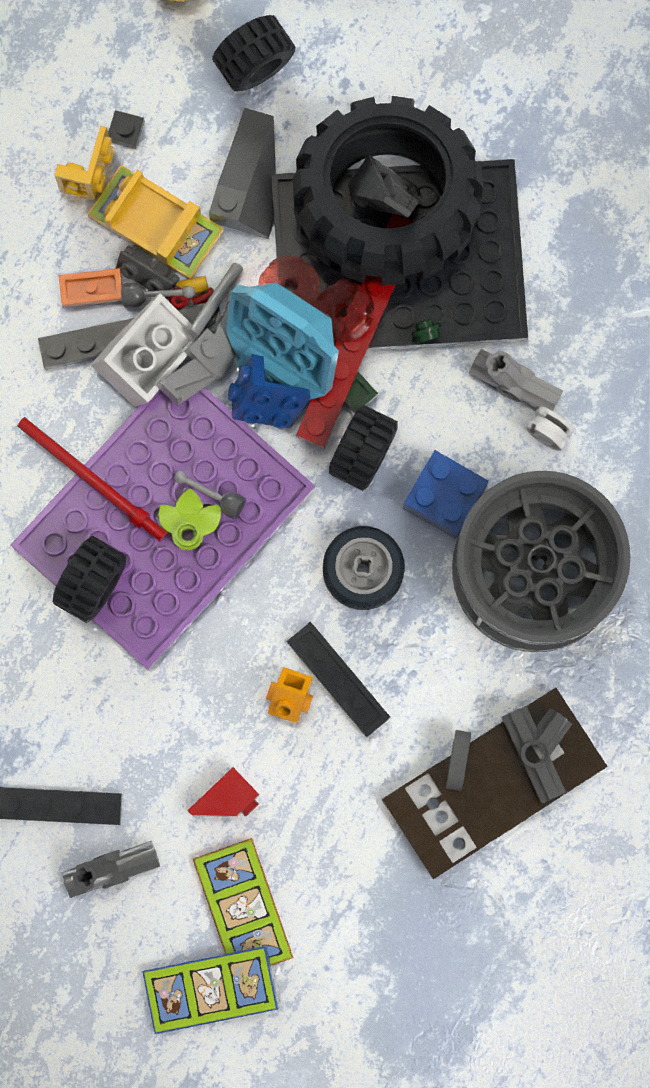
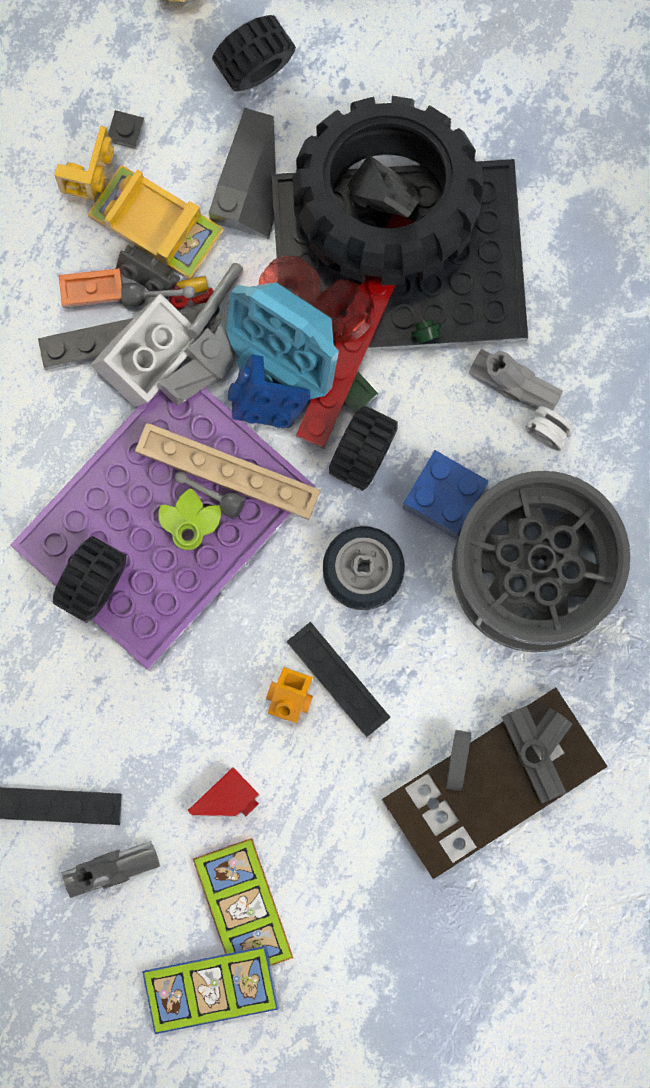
(138, 516): red bar -> none
(227, 471): none -> tan plate

